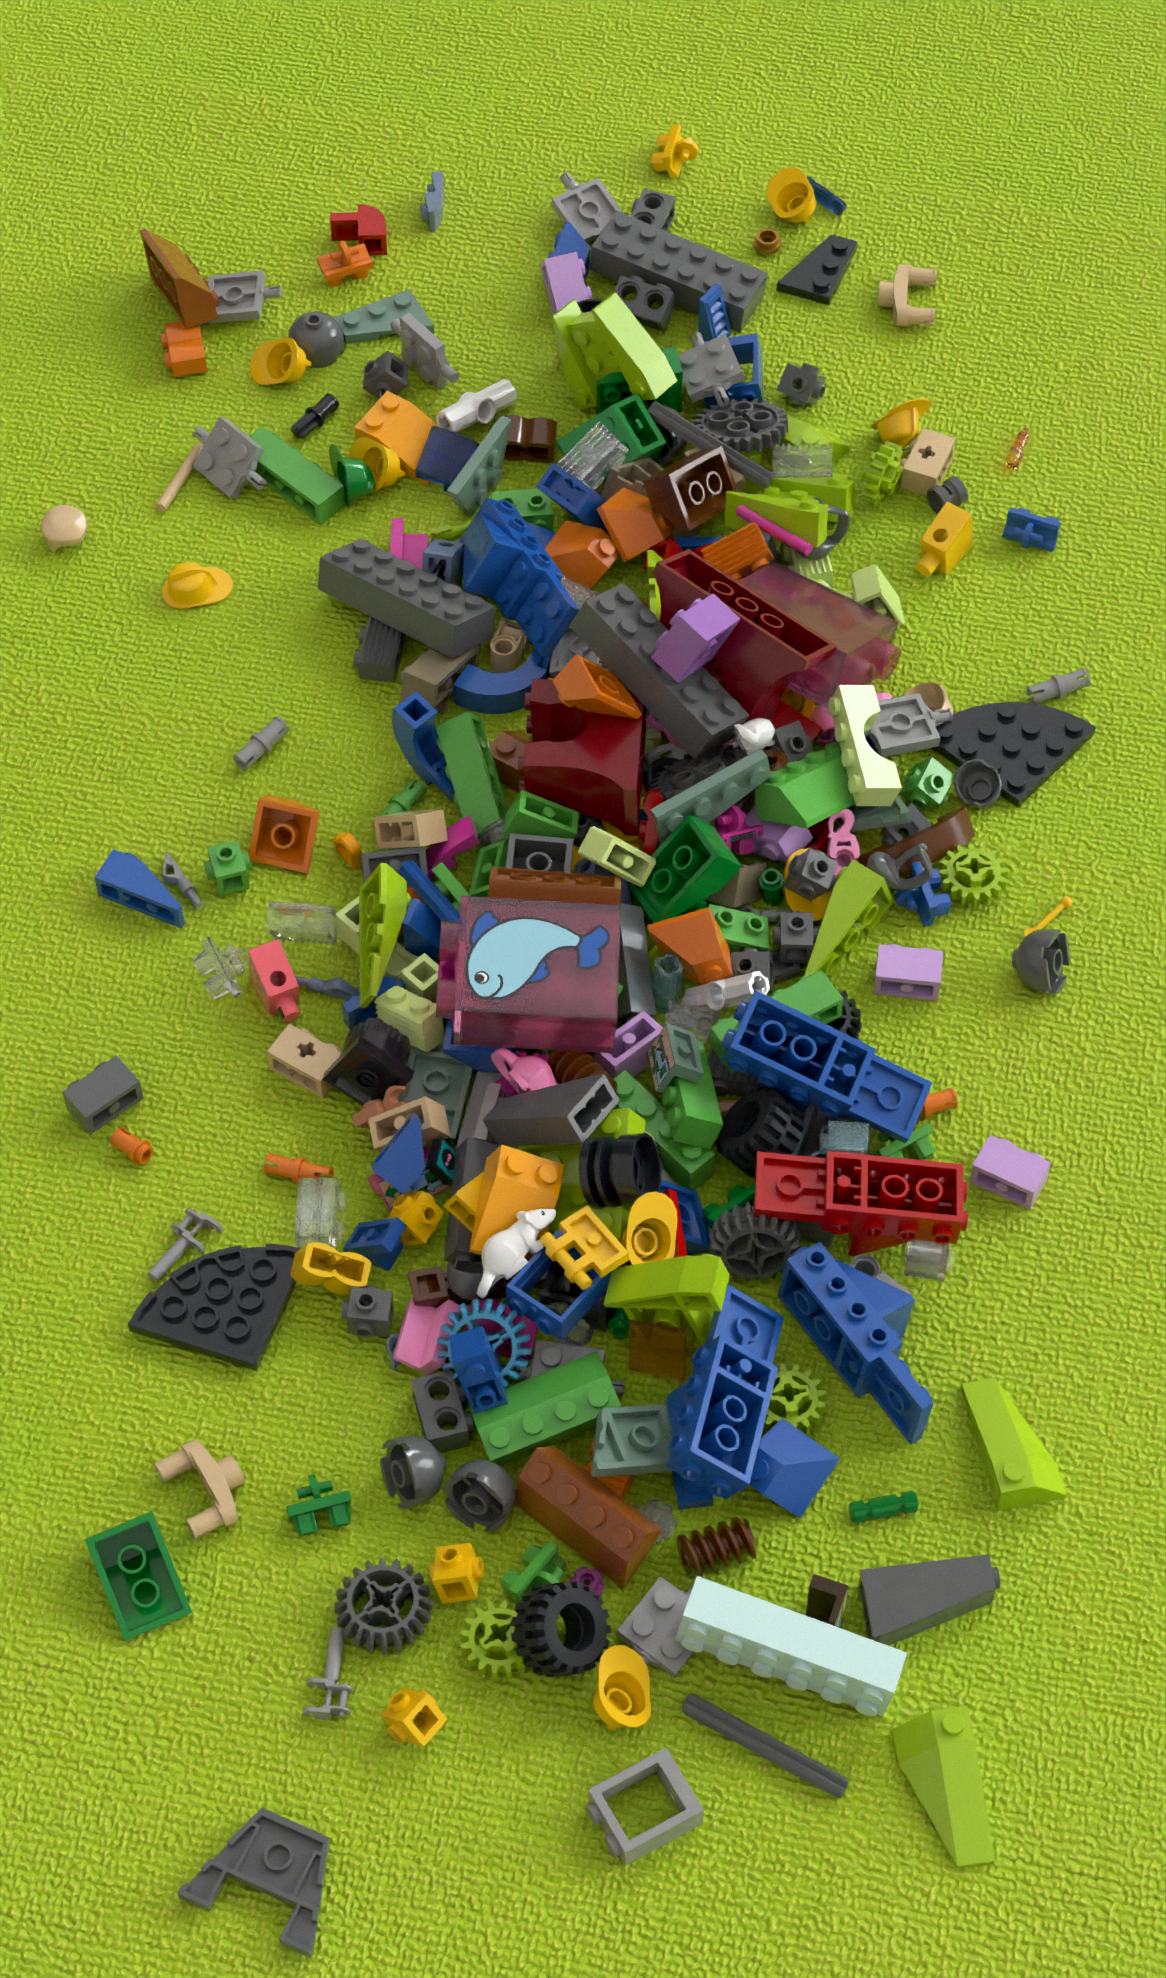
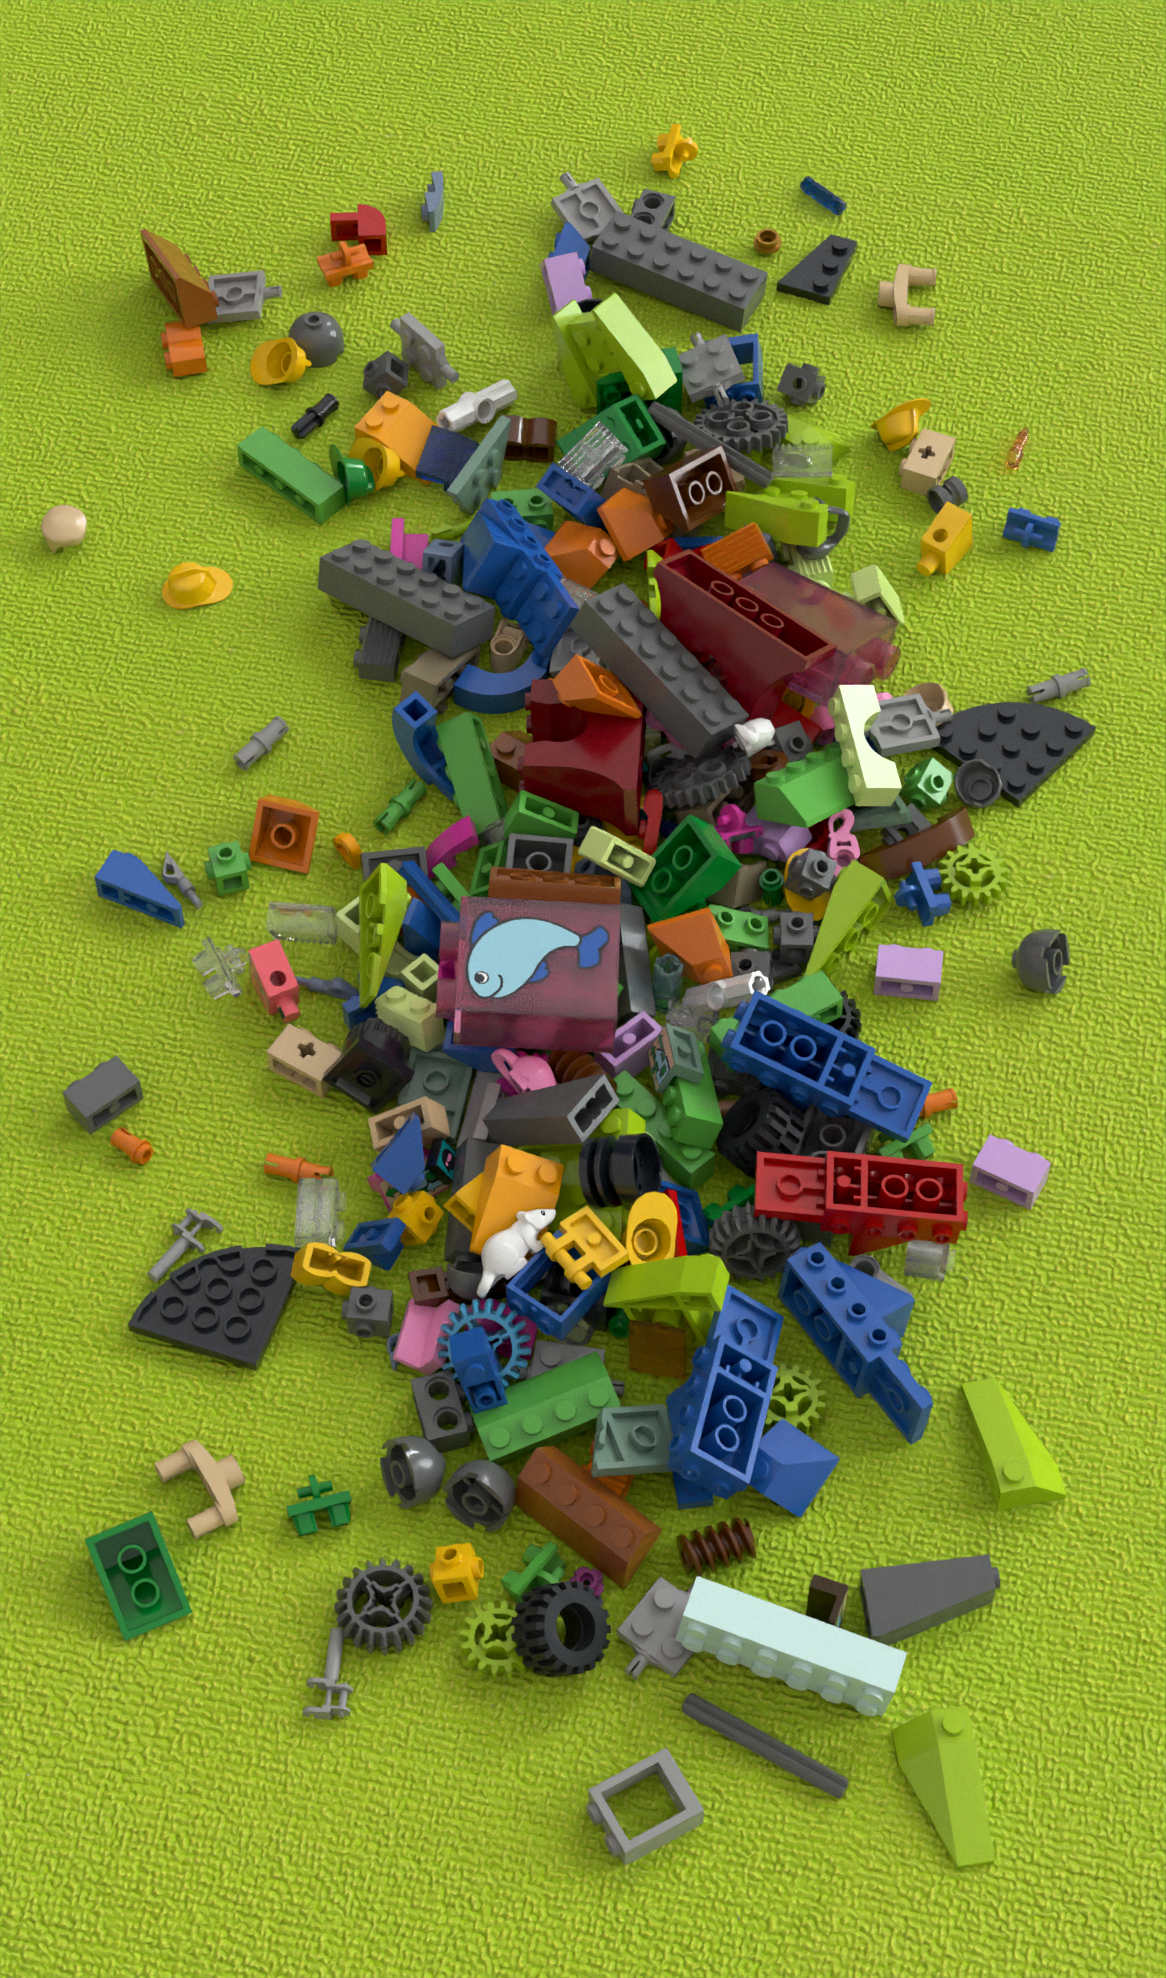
(179, 479): tan bar -> none
(228, 457): light grey plate -> none
(276, 1860): dark grey wing -> none
(374, 319): sand green wing -> none
(378, 1106): nougat plate -> none
(410, 829): tan brick -> none
(413, 1717): yellow brick -> none
(622, 1689): yellow piece -> none
(646, 296): dark grey brick -> none
(661, 1515): clear gear -> none
(694, 637): medium lavender brick -> none
(712, 795): sand green wing -> none
(713, 315): blue slope -> none
(774, 530): dark pink bar -> none
(791, 195): yellow piece -> none
(845, 1137): clear light blue brick -> none
(882, 473): lime gear -> none
(883, 1506): green axle -> none
(889, 868): dark grey piece -> none
(1065, 902): yellow hinge -> none

